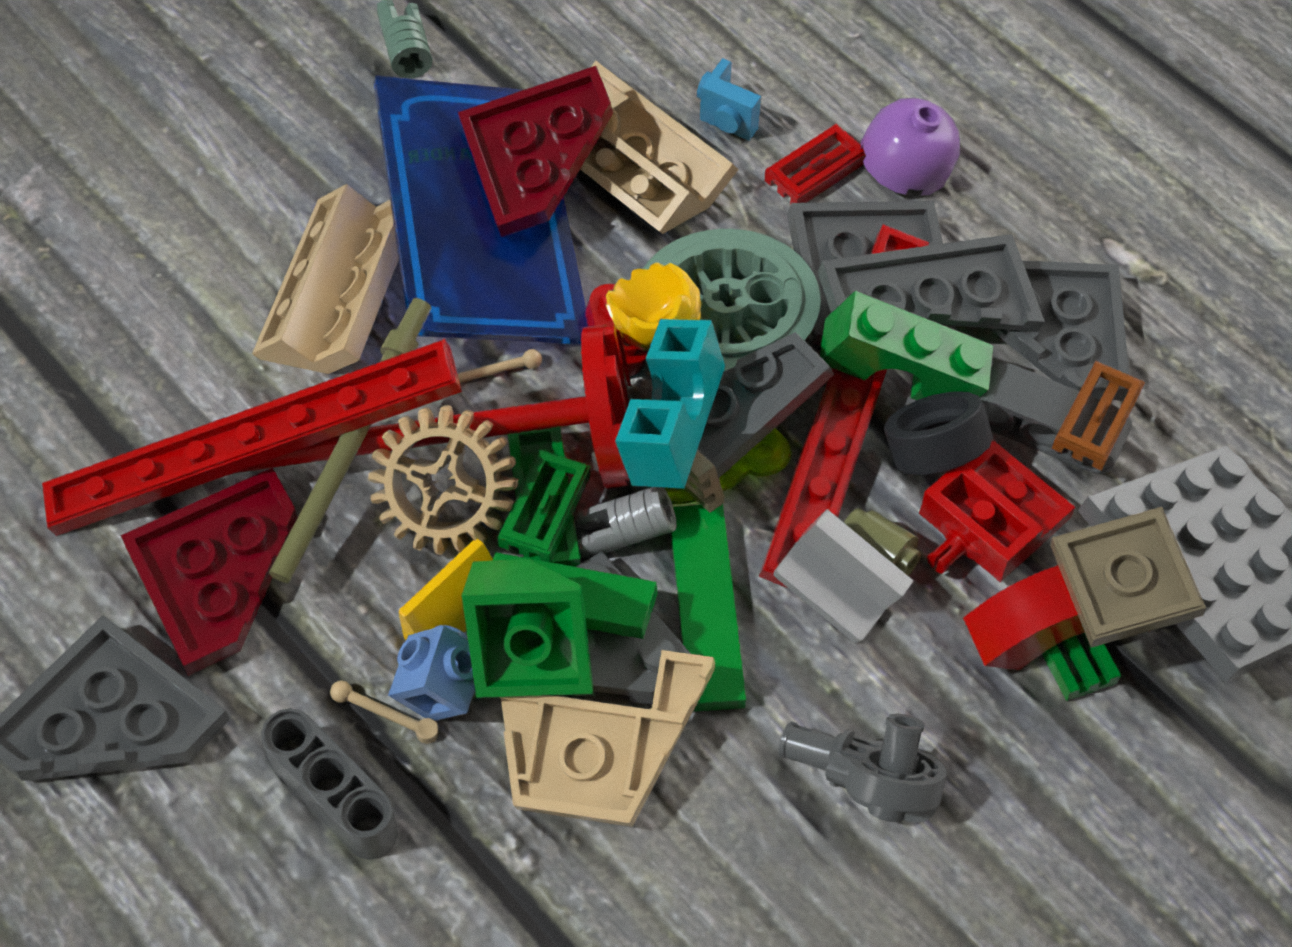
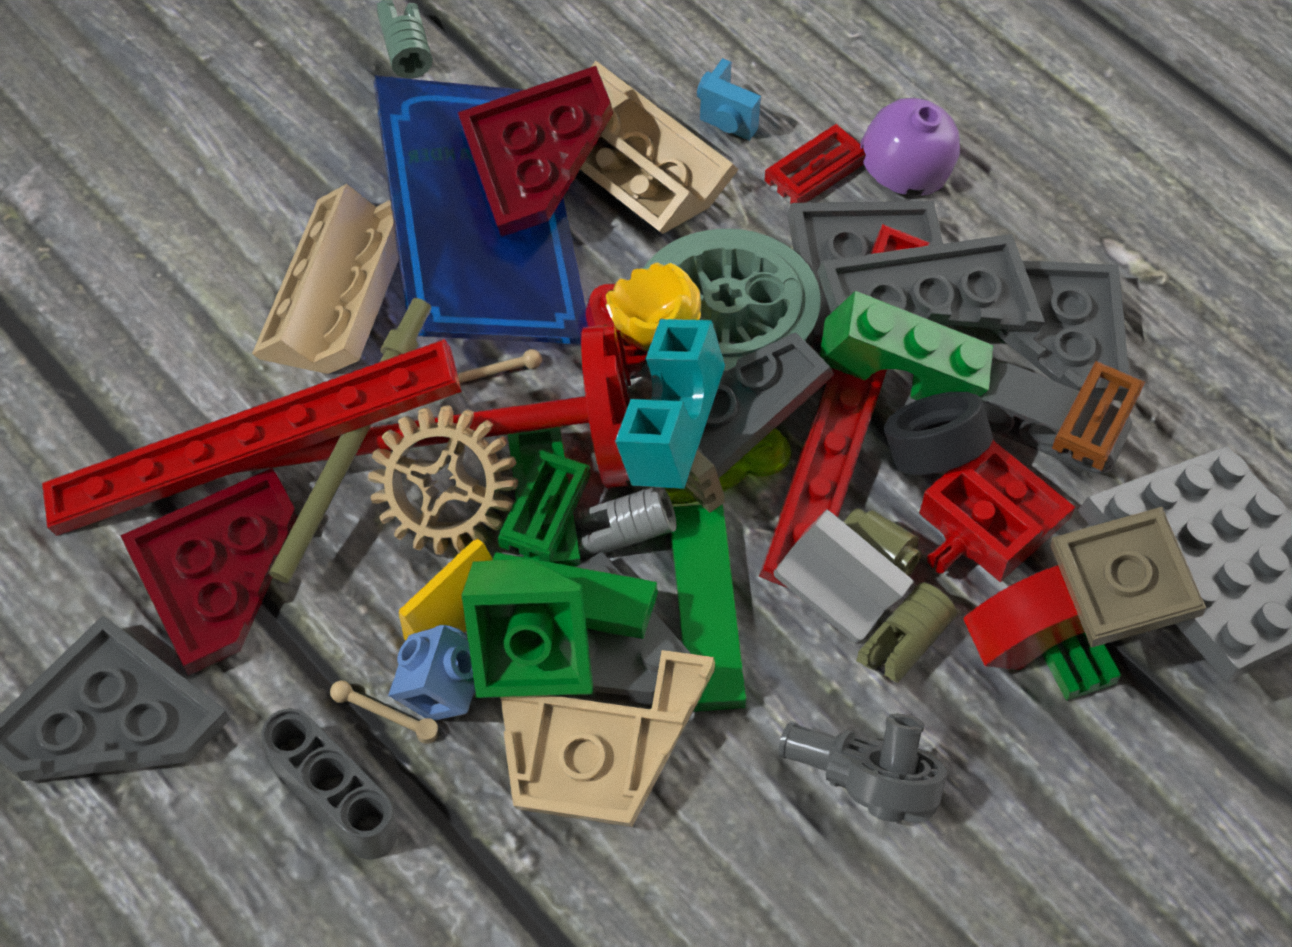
(908, 631): none -> olive hinge

